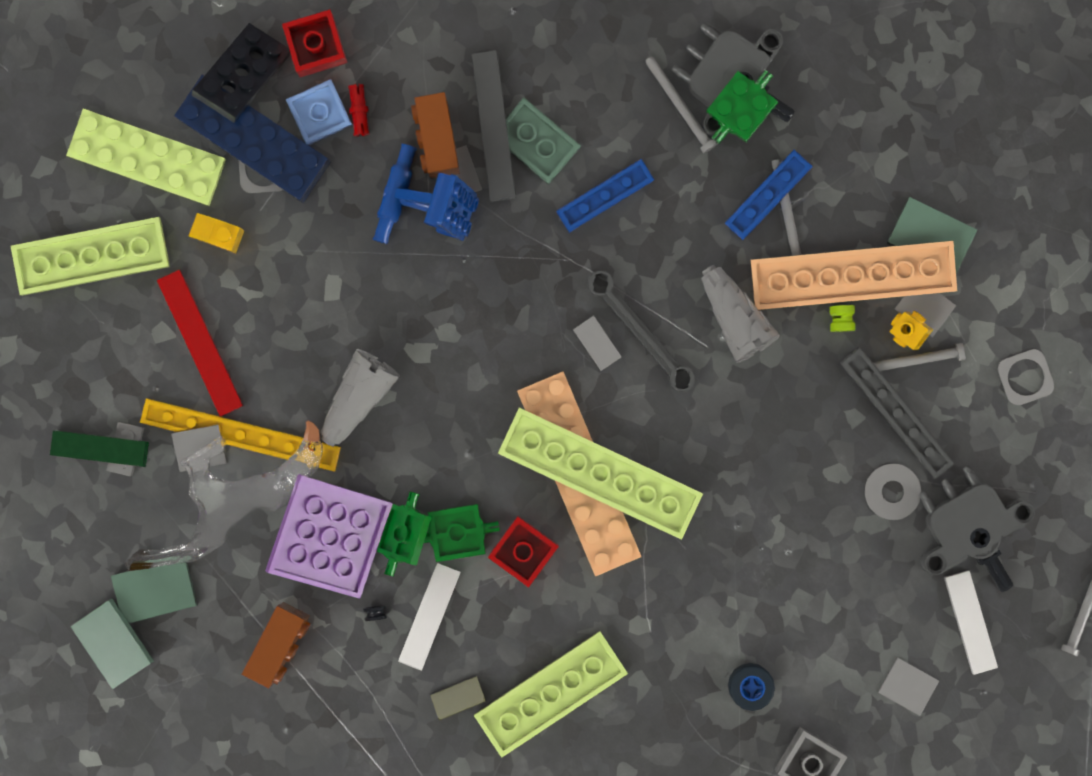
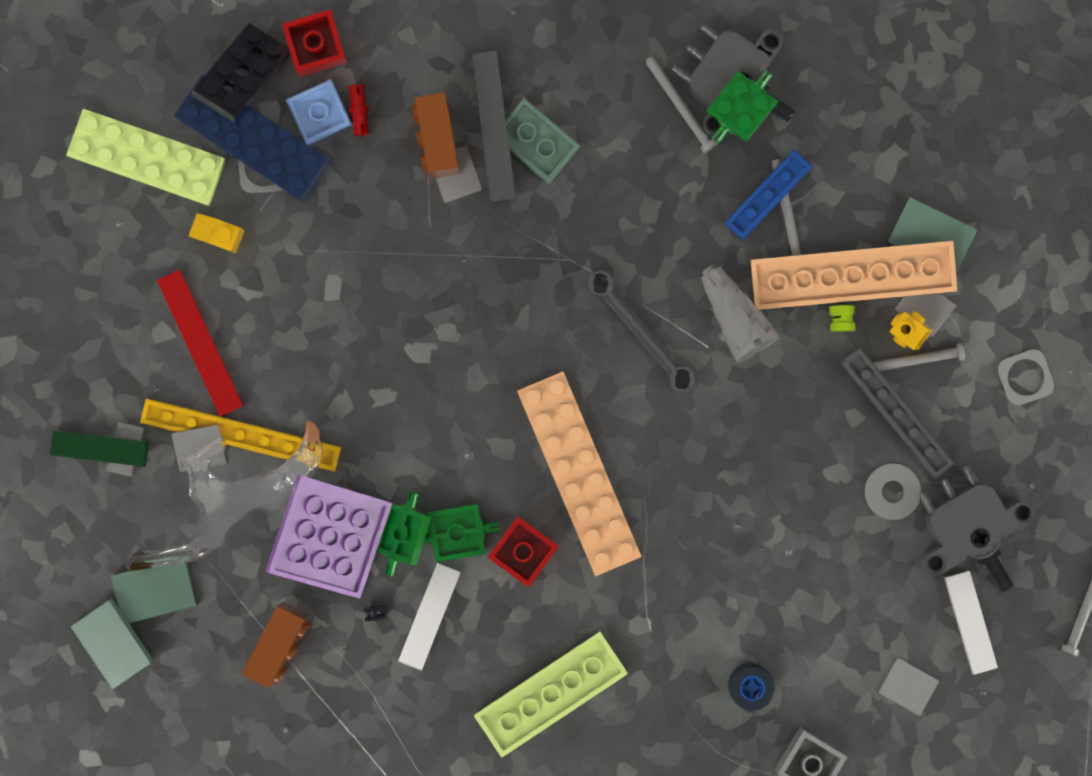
(90, 256): yellowish green plate -> none
(362, 388): light grey cone -> none
(446, 208): blue plate -> none
(458, 698): olive slope -> none
(597, 343): light grey tile -> none
(600, 473): yellowish green plate -> none
(605, 195): blue tile -> none

